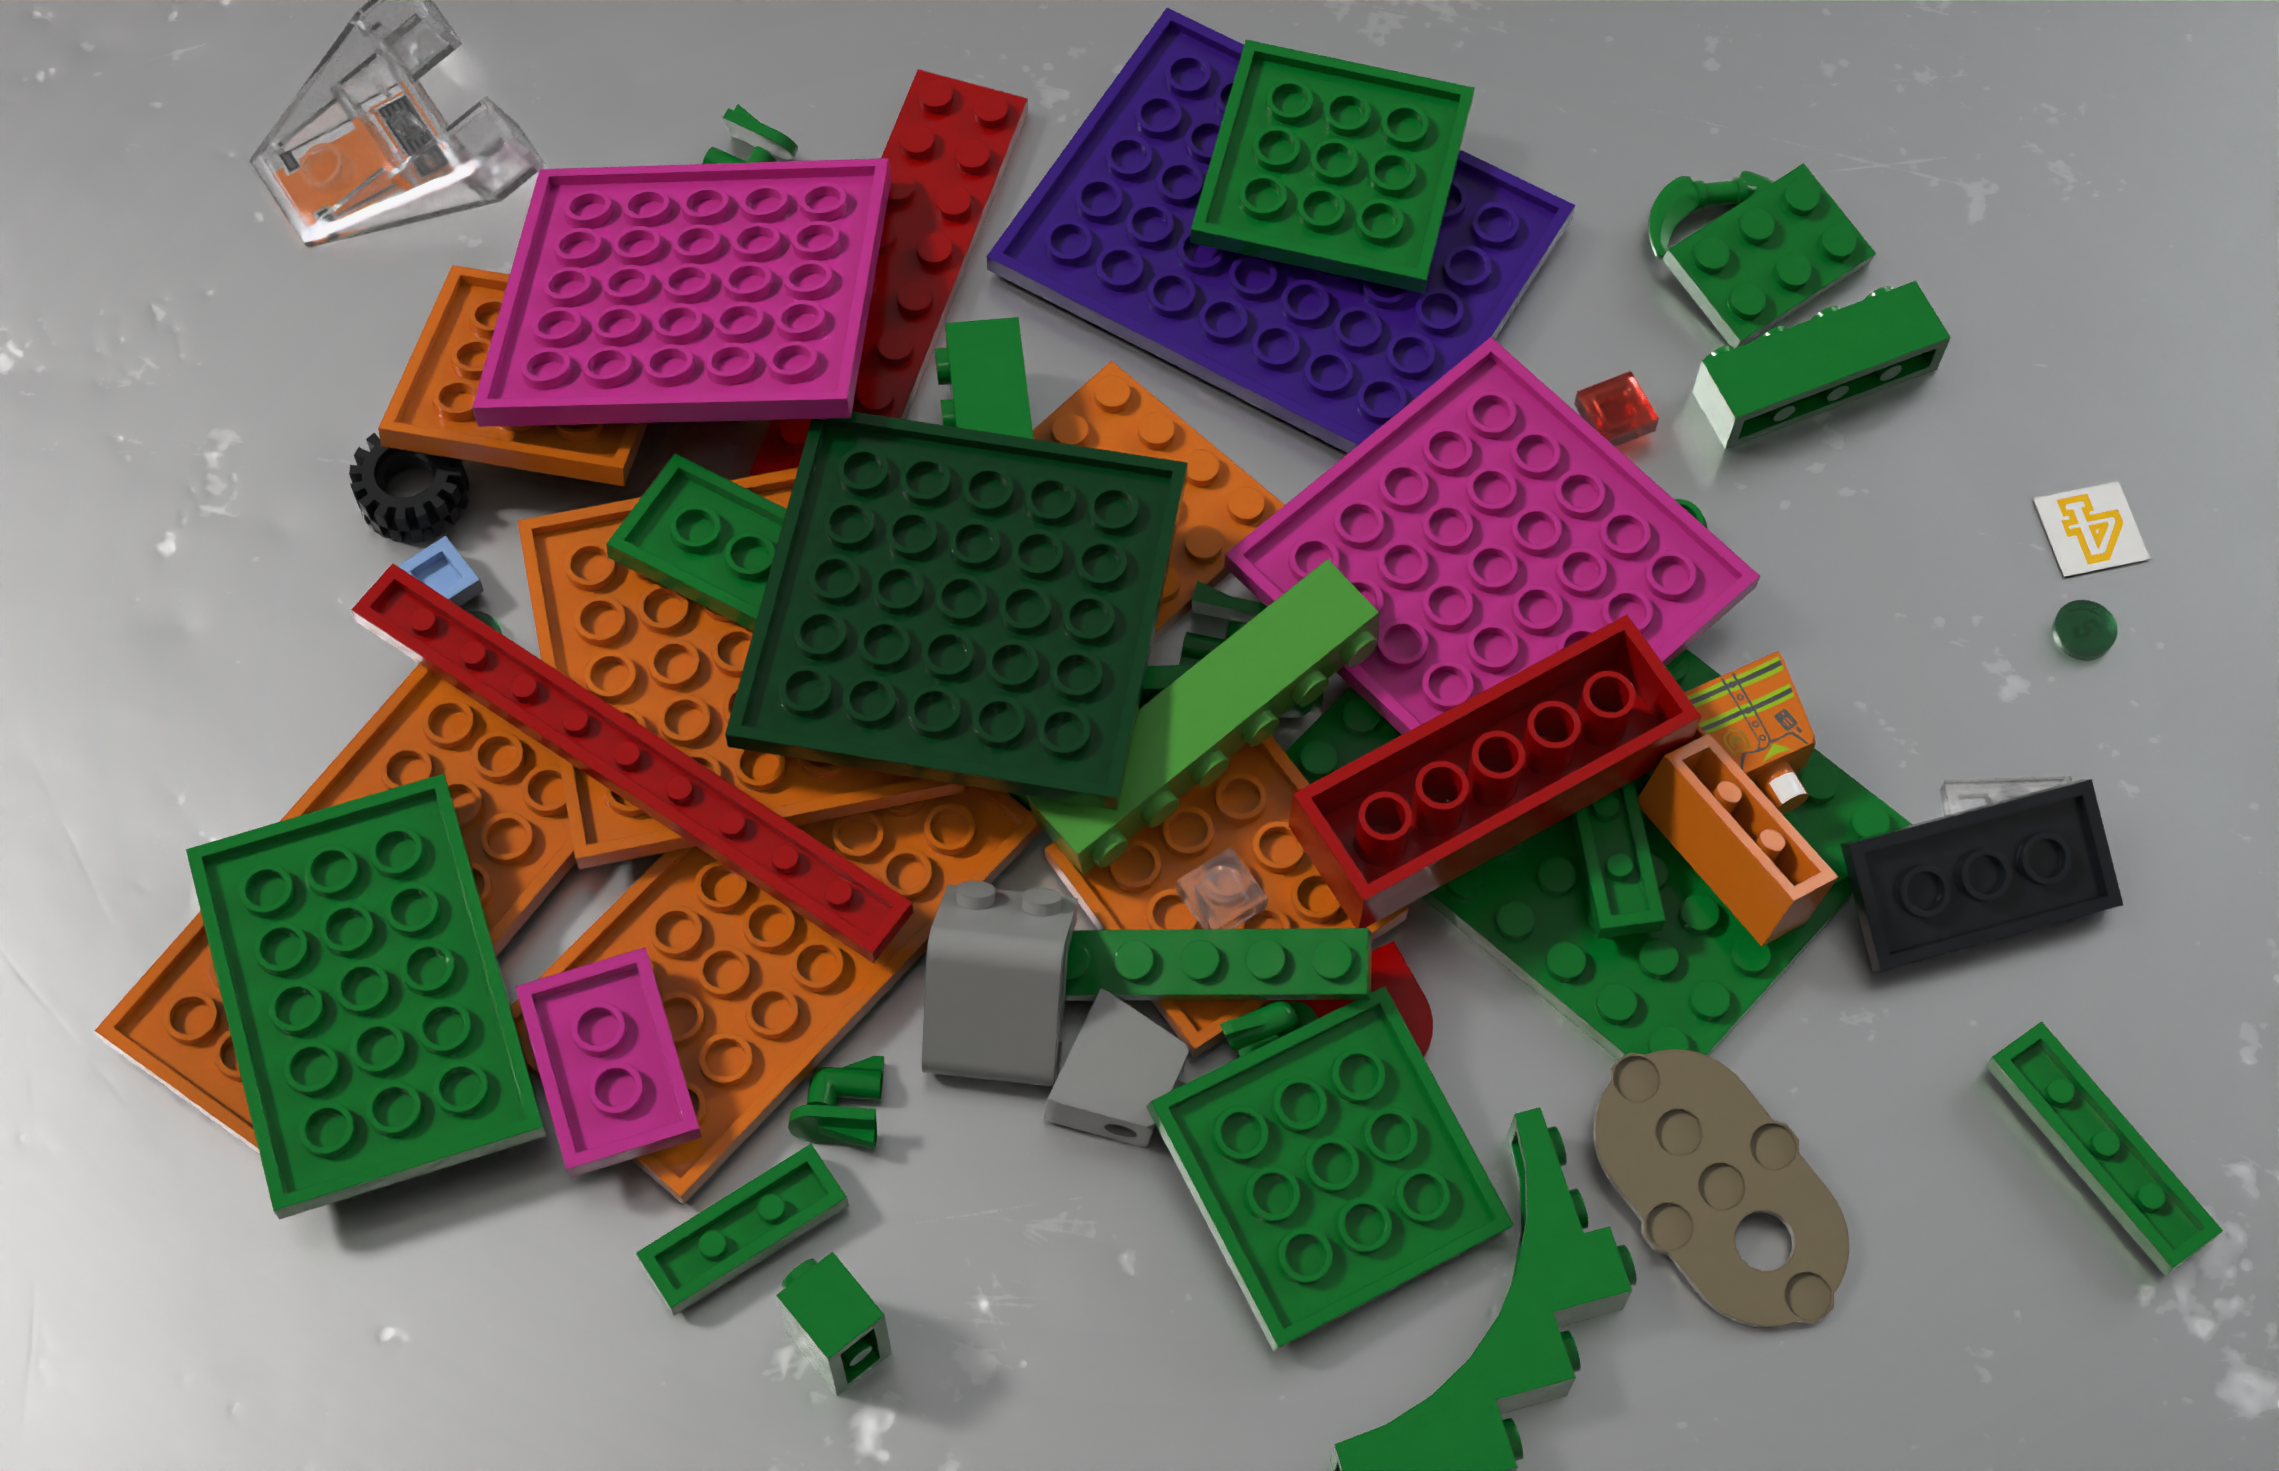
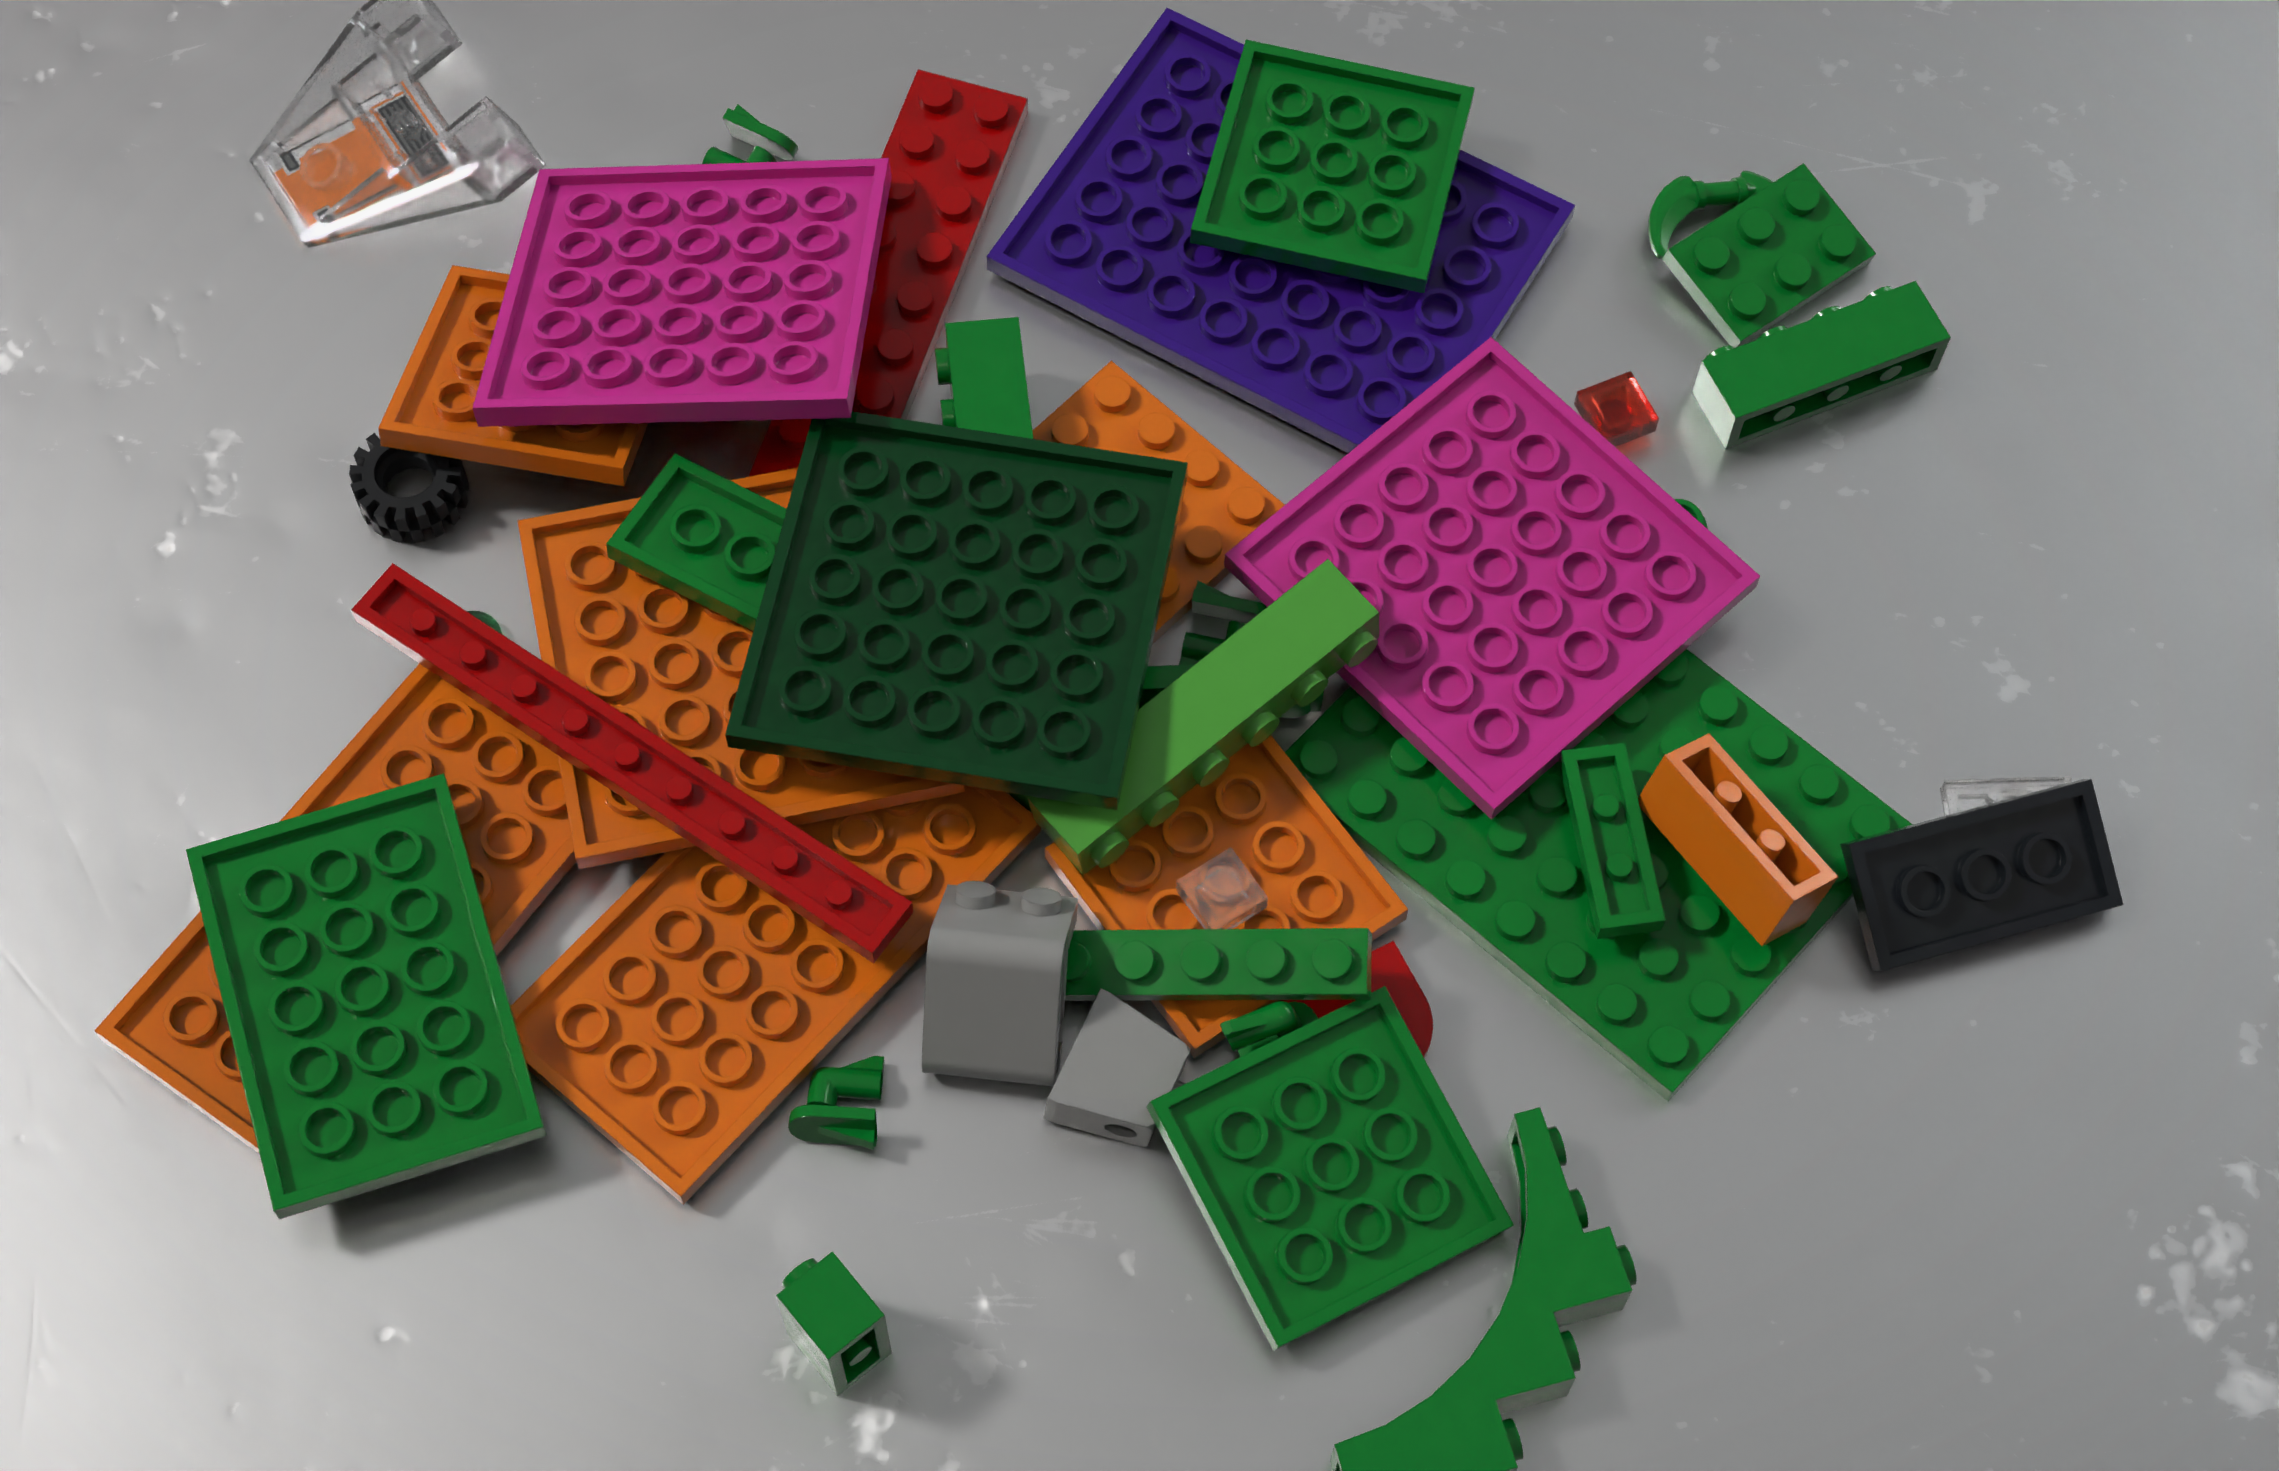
(444, 571): light blue plate -> none
(608, 1062): dark pink plate -> none
(742, 1229): green plate -> none
(1492, 772): red brick -> none
(1698, 1158): dark tan piece -> none
(1760, 726): orange torso -> none
(2084, 630): clear green piece -> none
(2091, 528): white sticker -> none
(2104, 1148): green plate -> none

